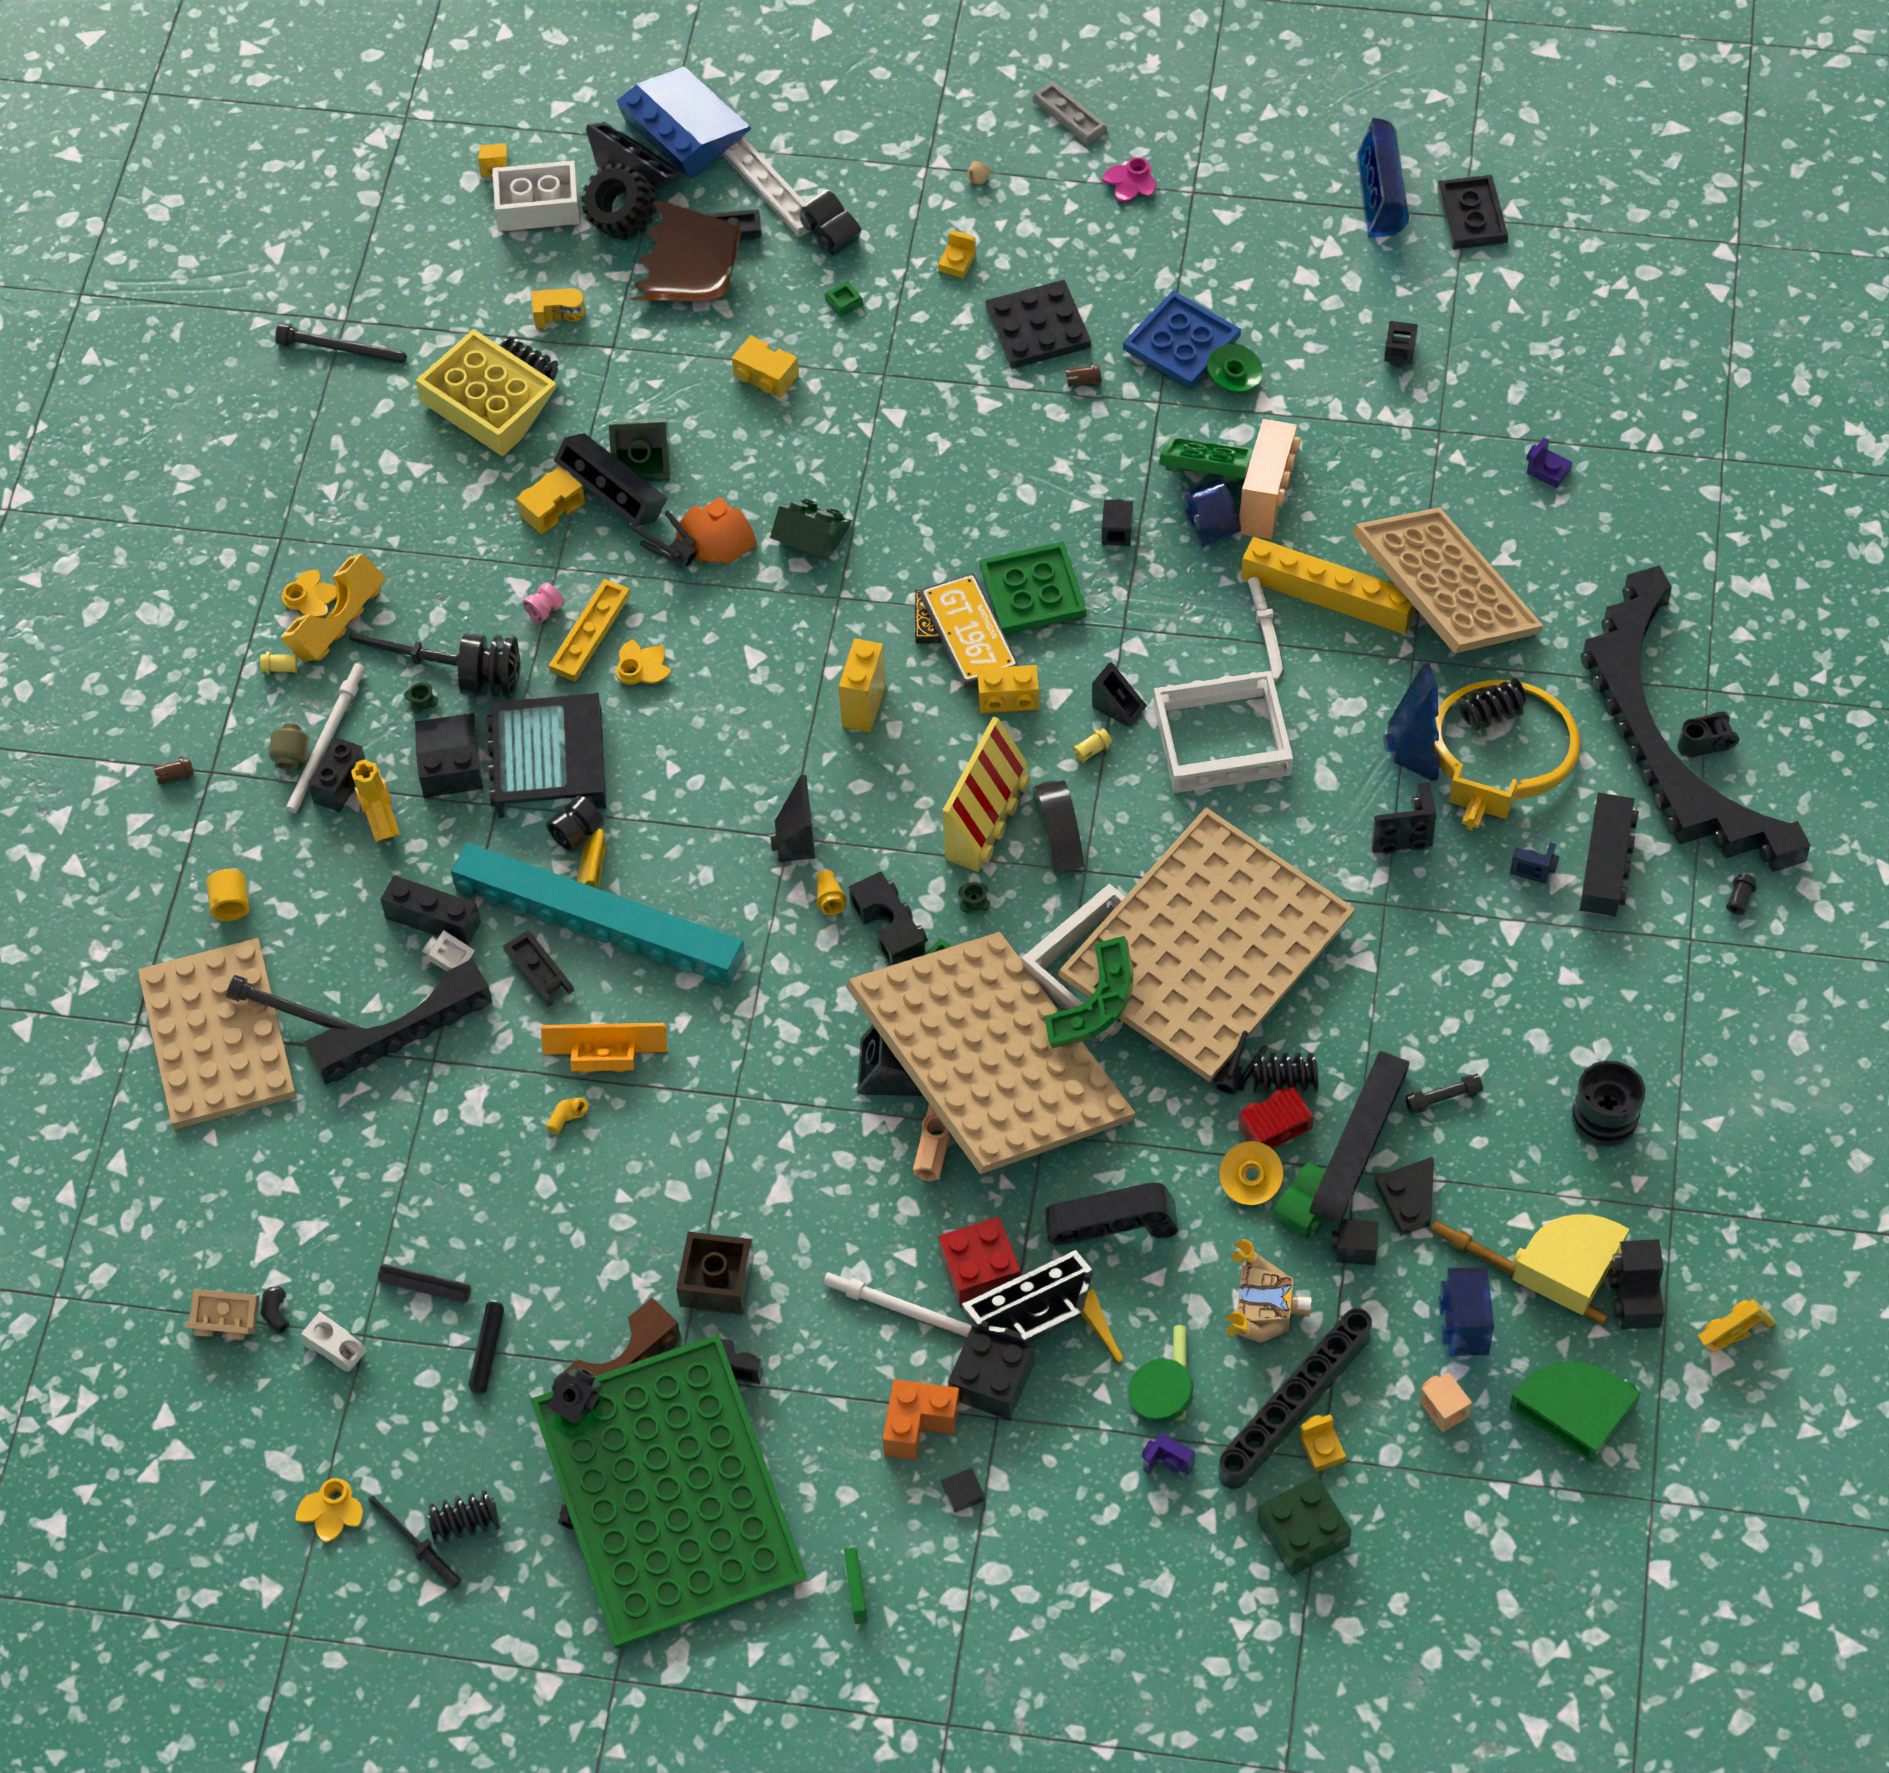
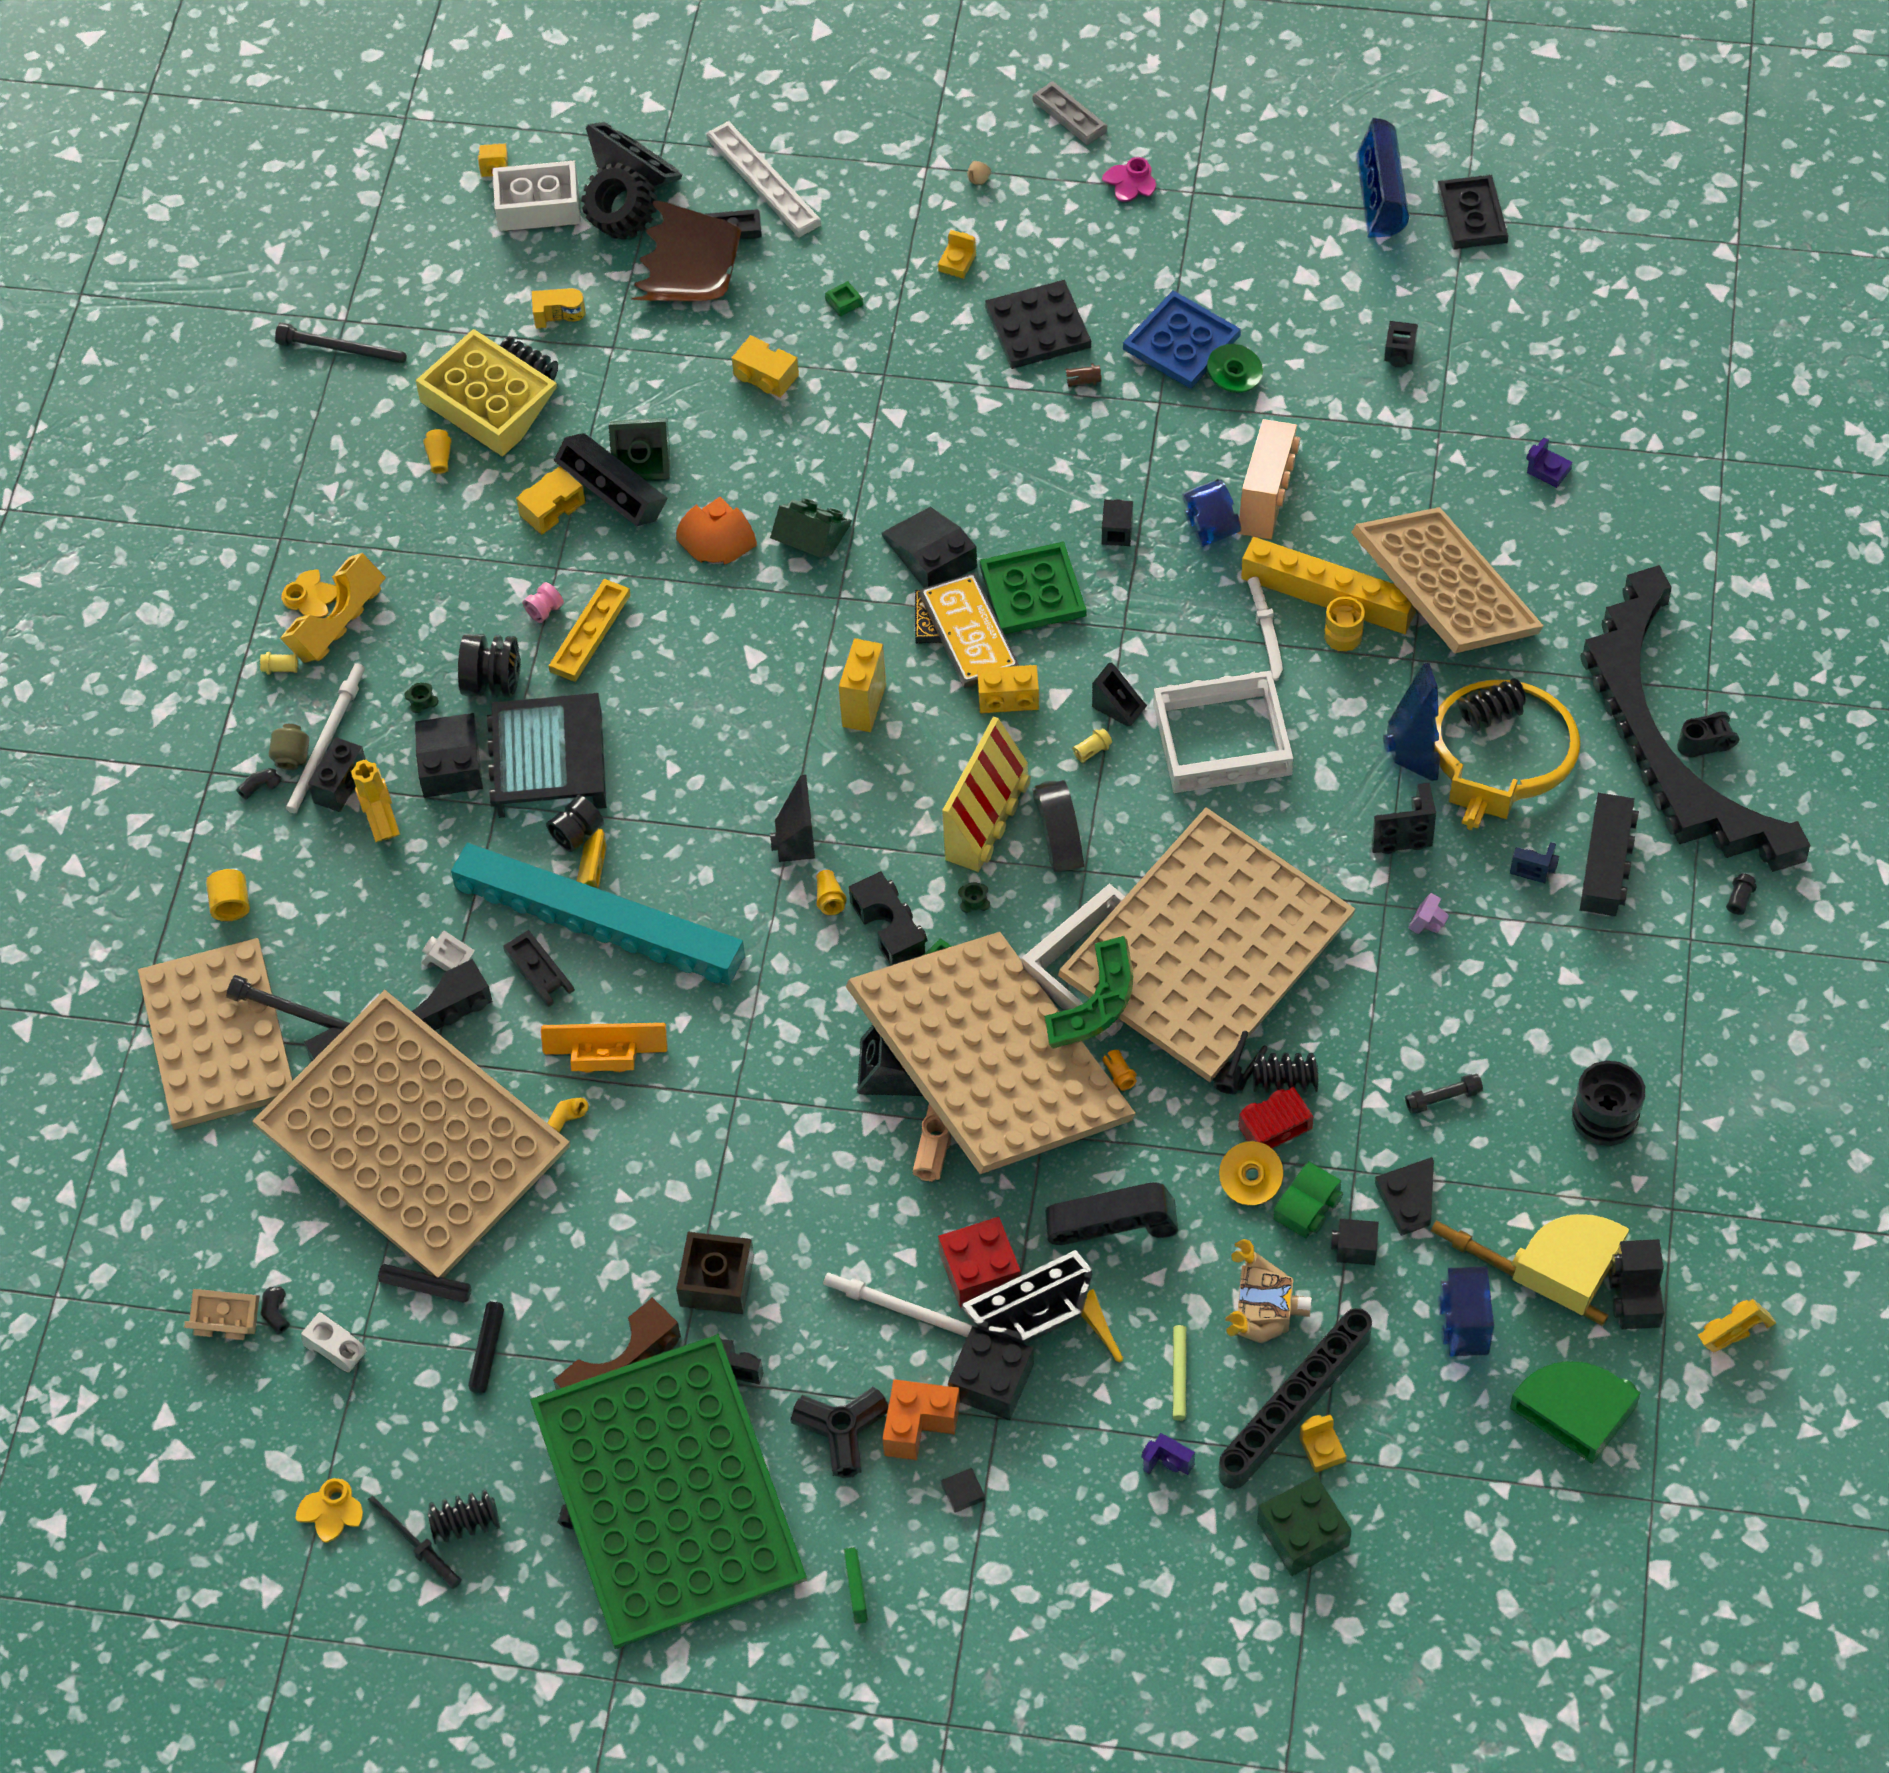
(174, 770): reddish brown pin -> none
(257, 779): none -> black arm
(411, 1134): none -> tan plate
(416, 651): black sword -> none
(430, 909): black brick -> none
(438, 449): none -> yellow cone
(575, 1394): black brick -> none
(644, 664): yellow plate -> none
(679, 551): black plant -> none
(682, 119): blue slope -> none
(830, 222): black brick -> none
(843, 1443): none -> black piece
(932, 547): none -> black slope
(1123, 1076): none -> light orange pin
(1161, 1390): green tile -> none
(1206, 458): green plate -> none
(1344, 623): none -> yellow wheel
(1359, 1137): black beam -> none
(1429, 915): none -> lavender tile
(1445, 1401): light nougat brick -> none

